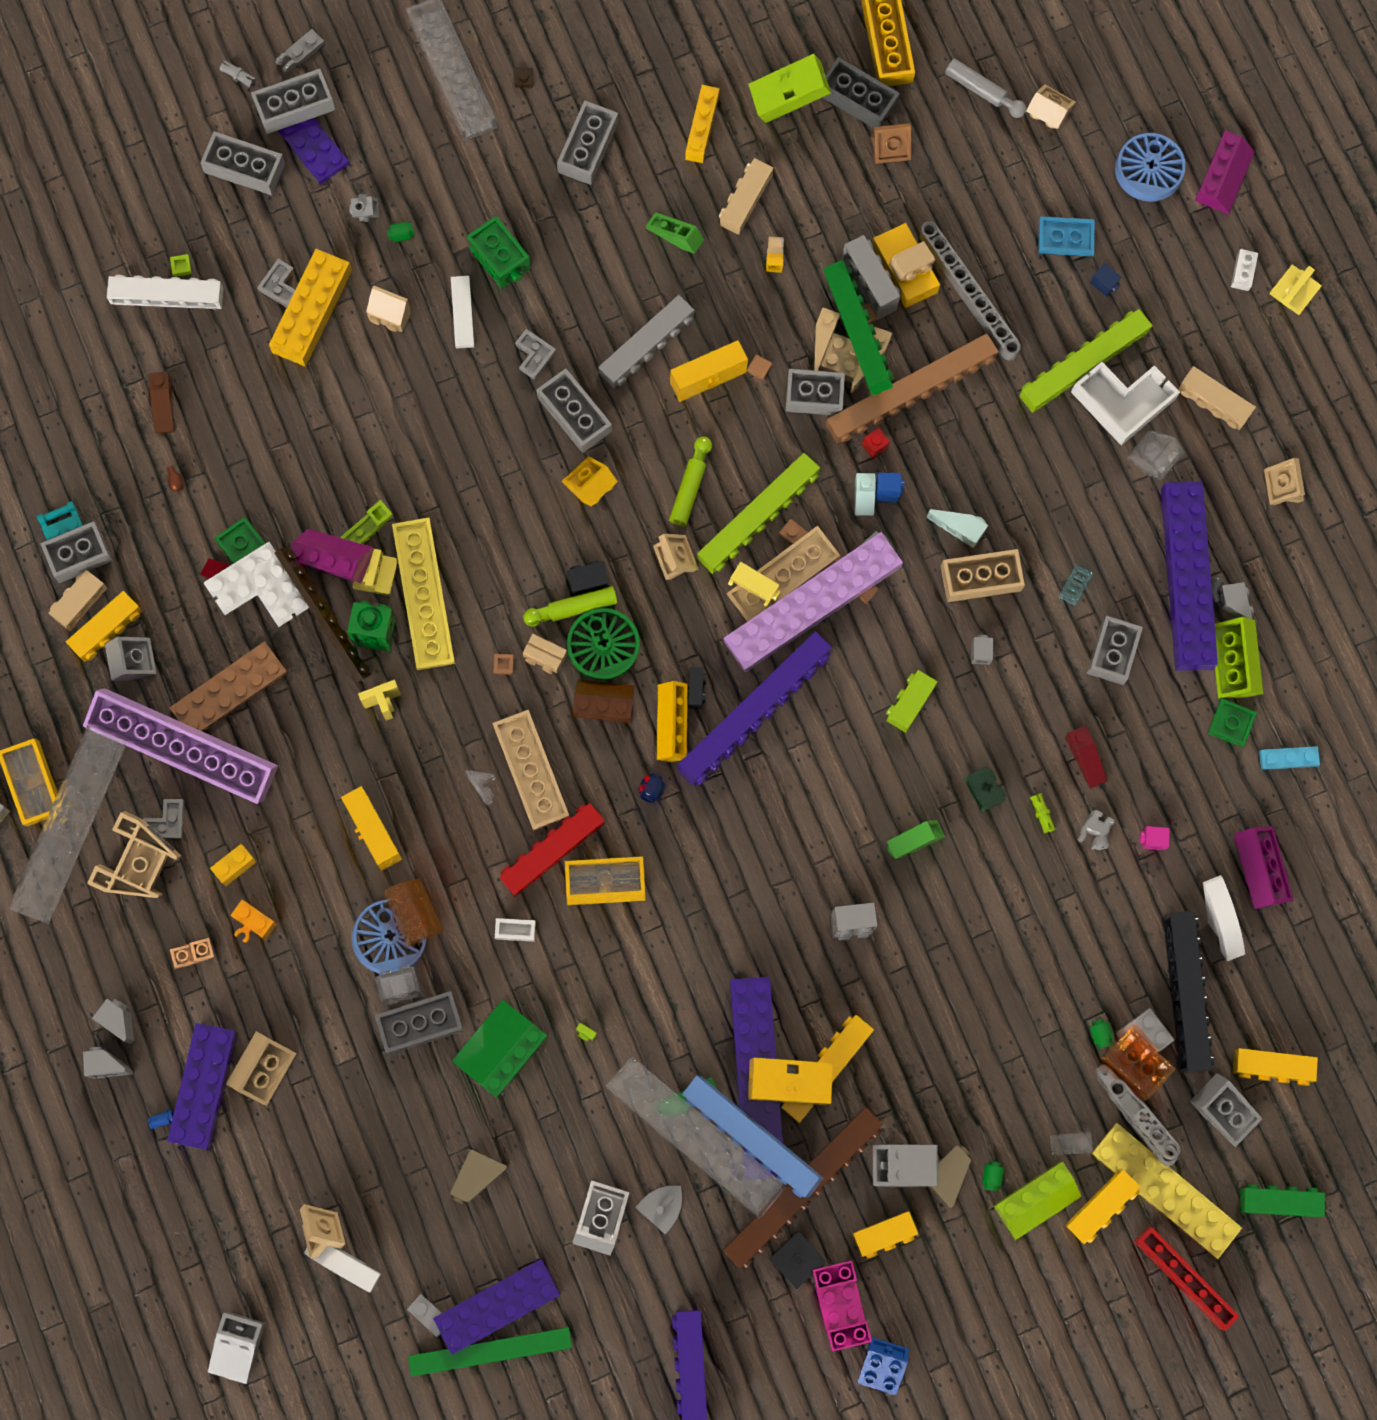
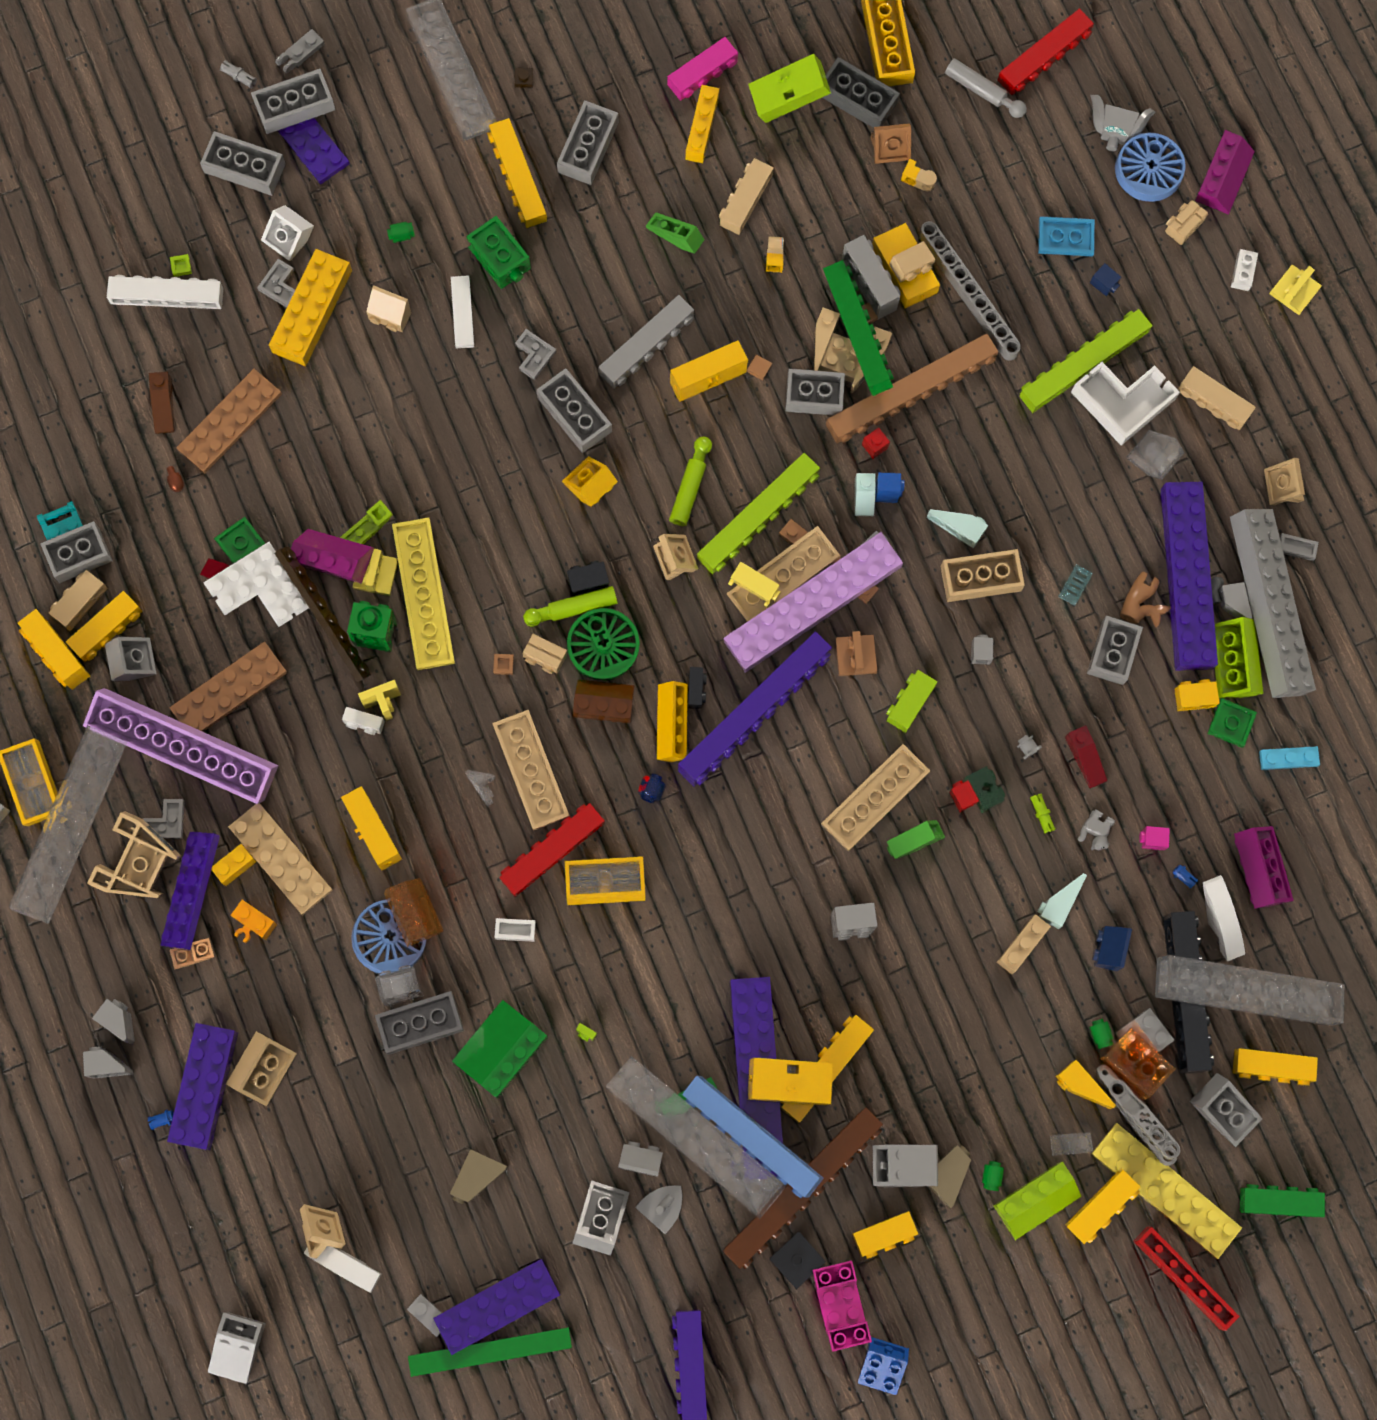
(56, 653): none -> yellow brick
(190, 890): none -> dark purple plate
(229, 421): none -> medium nougat plate
(280, 858): none -> tan plate
(286, 232): none -> white slope
(355, 718): none -> white piece
(364, 207): light grey brick -> none
(517, 173): none -> yellow brick
(640, 1159): none -> light grey slope
(702, 69): none -> dark pink brick
(856, 654): none -> medium nougat bracket
(875, 797): none -> tan plate
(918, 177): none -> leg
(963, 795): none -> red brick
(1023, 944): none -> tan brick
(1028, 746): none -> light grey brick
(1045, 52): none -> red brick
(1050, 107): tan slope -> none
(1058, 906): none -> light aqua slope
(1080, 1083): none -> yellow slope
(1112, 947): none -> dark blue slope
(1117, 124): none -> light grey torso
(1138, 593): none -> medium nougat piece
(1186, 222): none -> tan brick
(1187, 878): none -> blue pin
(1196, 695): none -> yellow brick
(1249, 990): none -> clear brick
(1272, 603): none -> light grey brick
(1299, 547): none -> light grey tile

